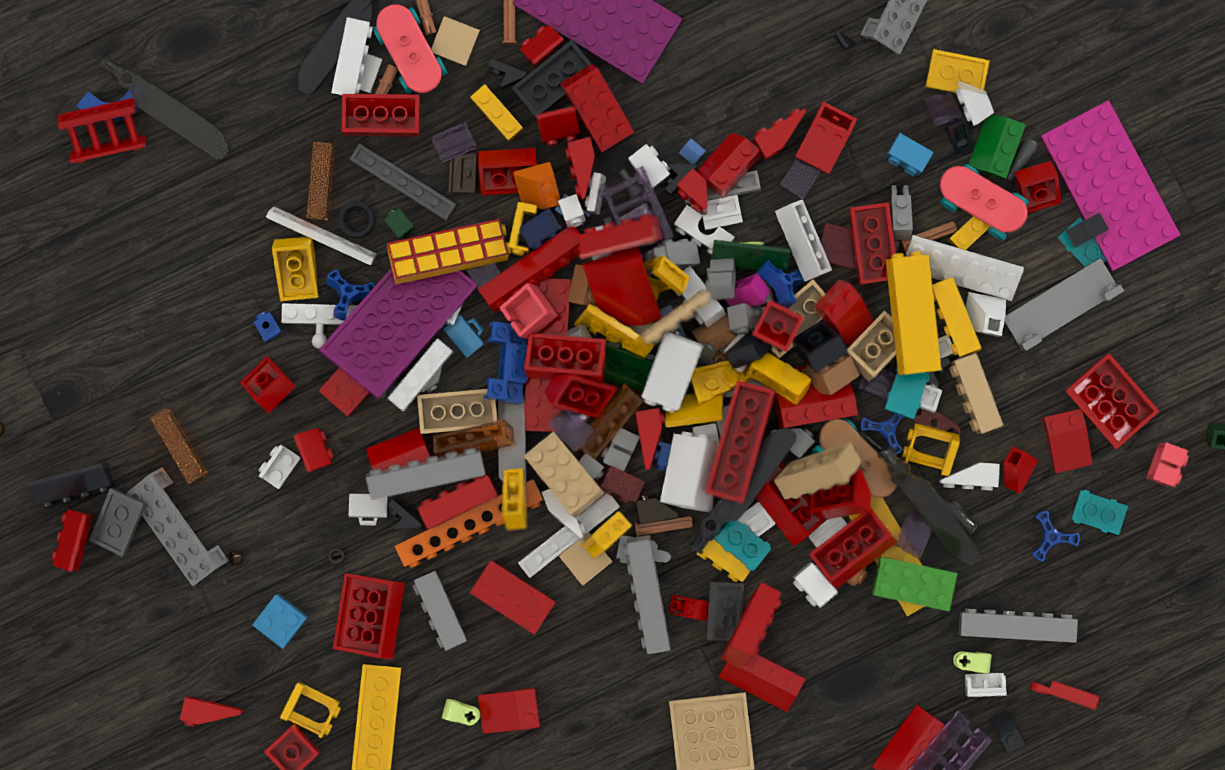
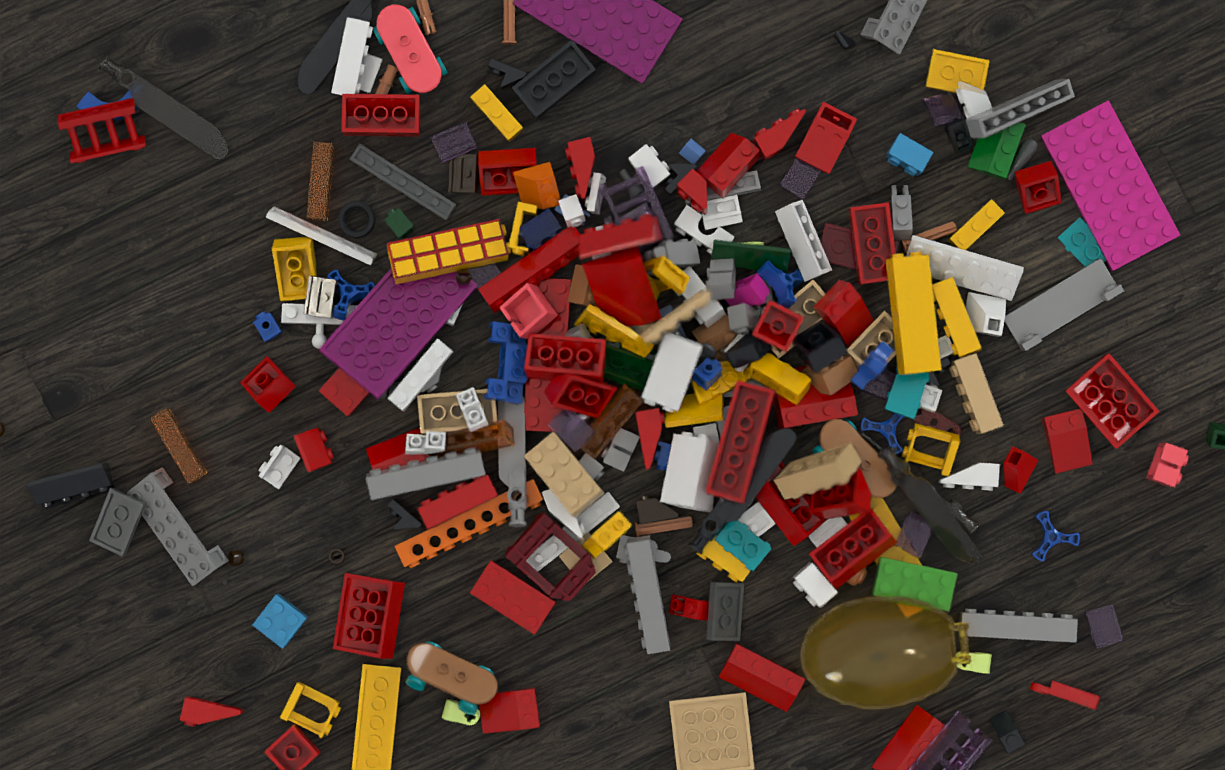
(72, 540): red slope -> none
(320, 296): none -> plate
(362, 506): white piece -> none
(425, 444): none -> white slope
(440, 610): light grey brick -> none
(450, 674): none -> medium nougat piece
(455, 41): tan tile -> none
(463, 280): none -> dark brown hinge
(465, 336): dark azure piece -> none
(472, 409): none -> white slope
(514, 499): yellow slope -> none
(532, 539): none -> dark red wedge
(541, 46): red slope -> none
(558, 126): red slope -> none
(597, 107): red brick -> none
(621, 483): clear red brick -> none
(707, 378): none -> blue brick
(752, 626): red brick -> none
(803, 441): light grey slope -> none
(872, 365): none -> blue piece
(882, 651): none -> clear yellow windscreen
(983, 199): coral piece -> none
(985, 684): white hinge -> none
(1019, 108): none -> light grey brick
(1087, 230): black slope -> none
(1099, 512): teal piece -> none
(1104, 626): none -> clear purple plate

